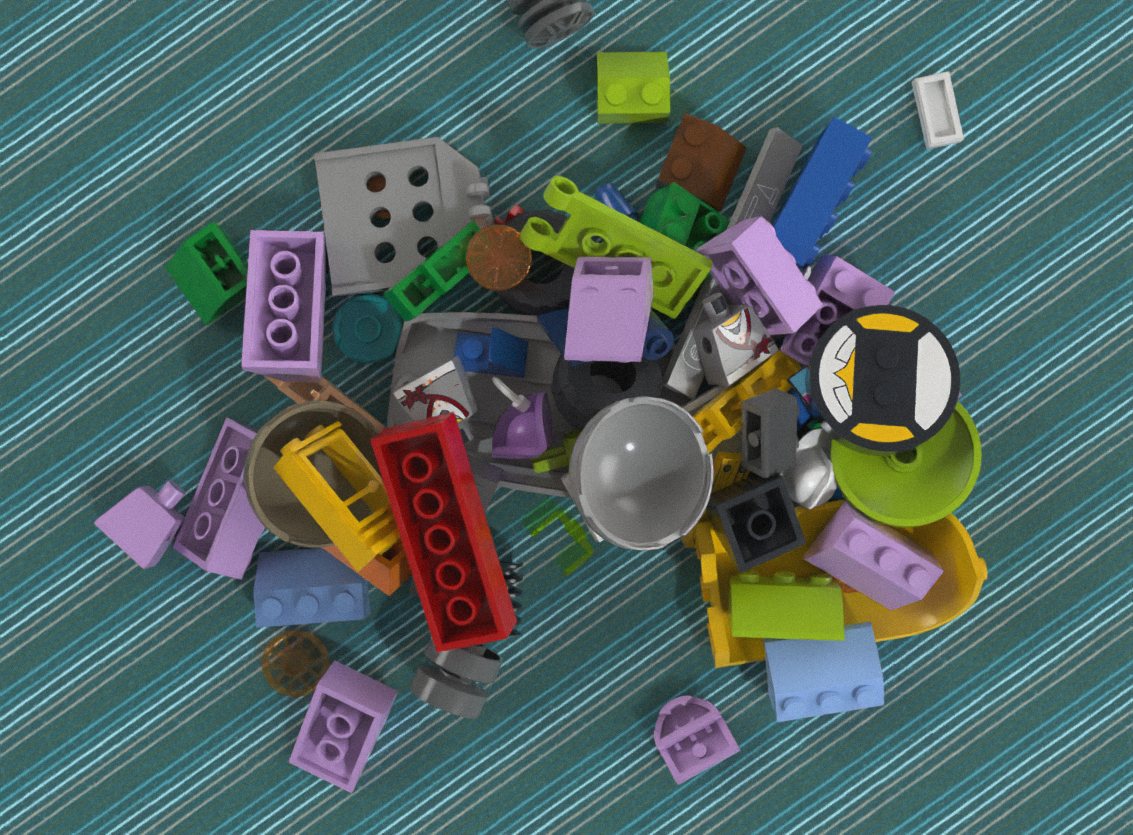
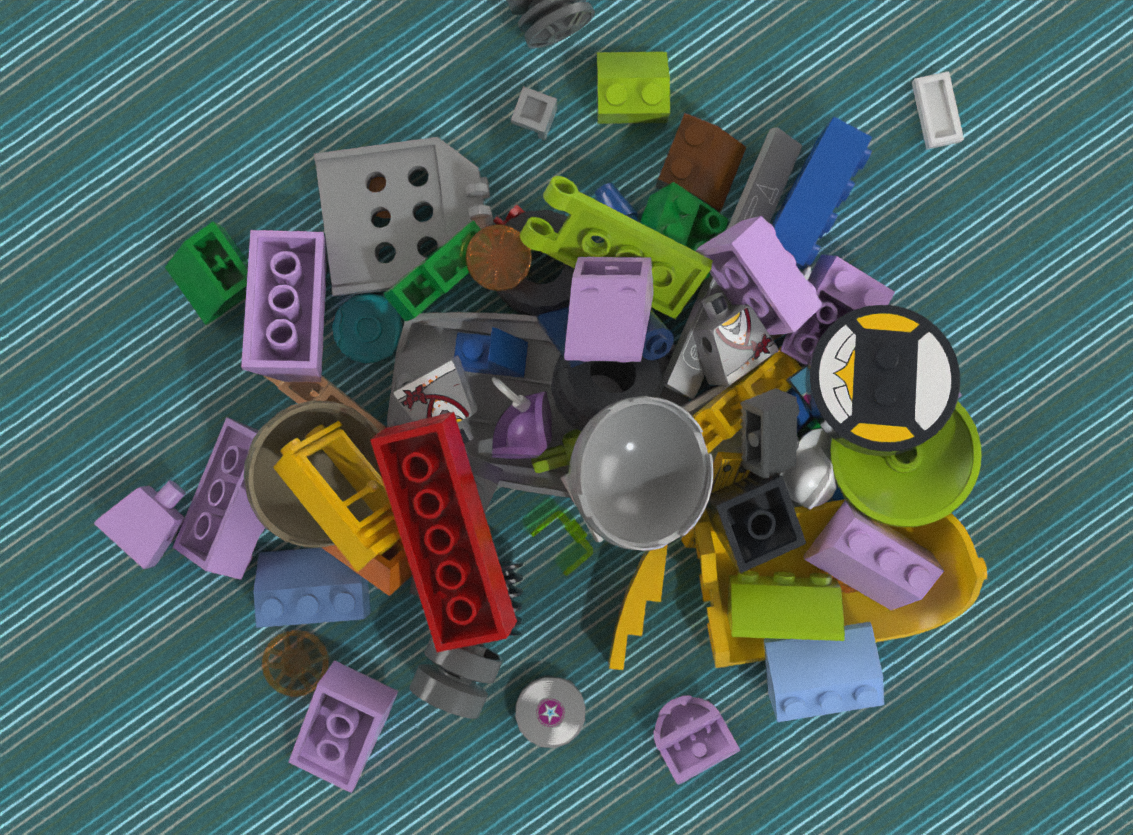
(535, 112): none -> light grey panel
(550, 711): none -> light grey tile
(644, 586): none -> yellow slope

